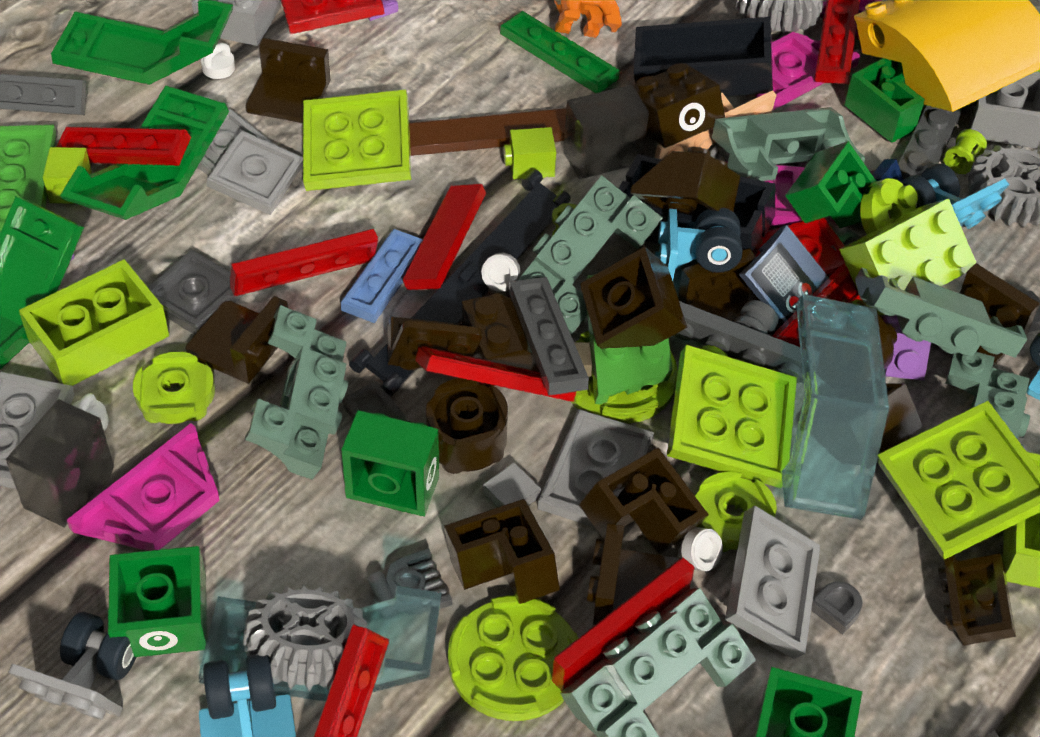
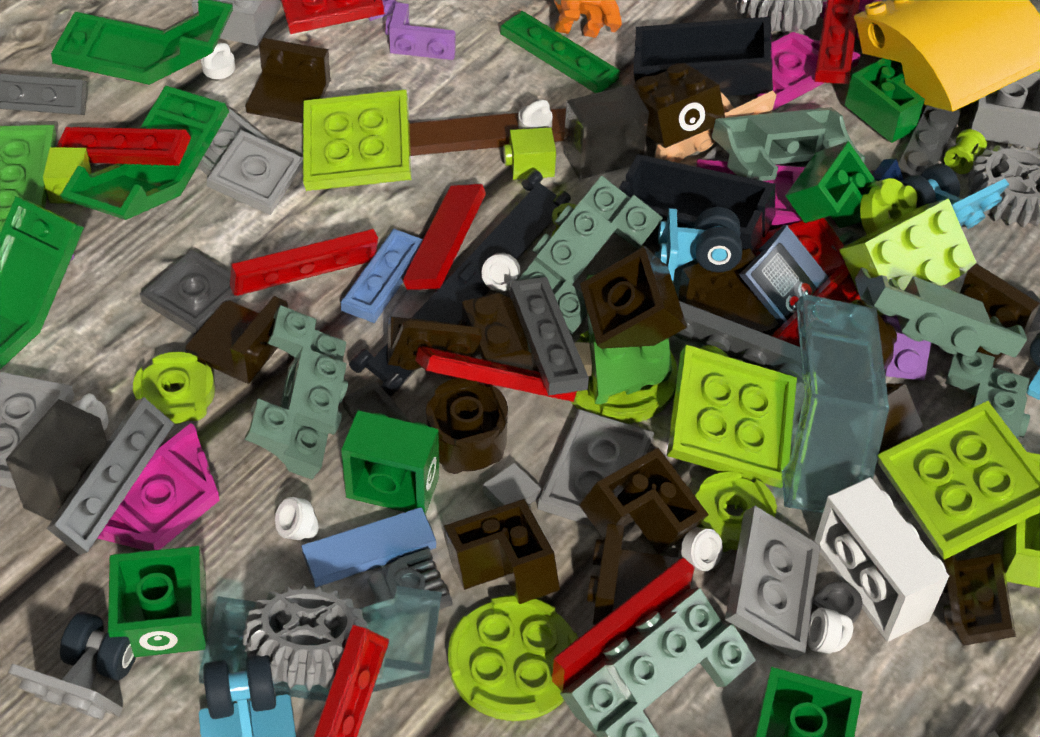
(94, 323): lime brick -> none
(110, 476): none -> plate
(296, 519): none -> white tile
(368, 547): none -> medium blue tile
(416, 39): none -> medium lavender bracket
(535, 115): none -> white tile
(689, 183): dark brown slope -> none
(758, 316): dark grey wheel -> none
(829, 631): none -> white tile
(881, 558): none -> white brick

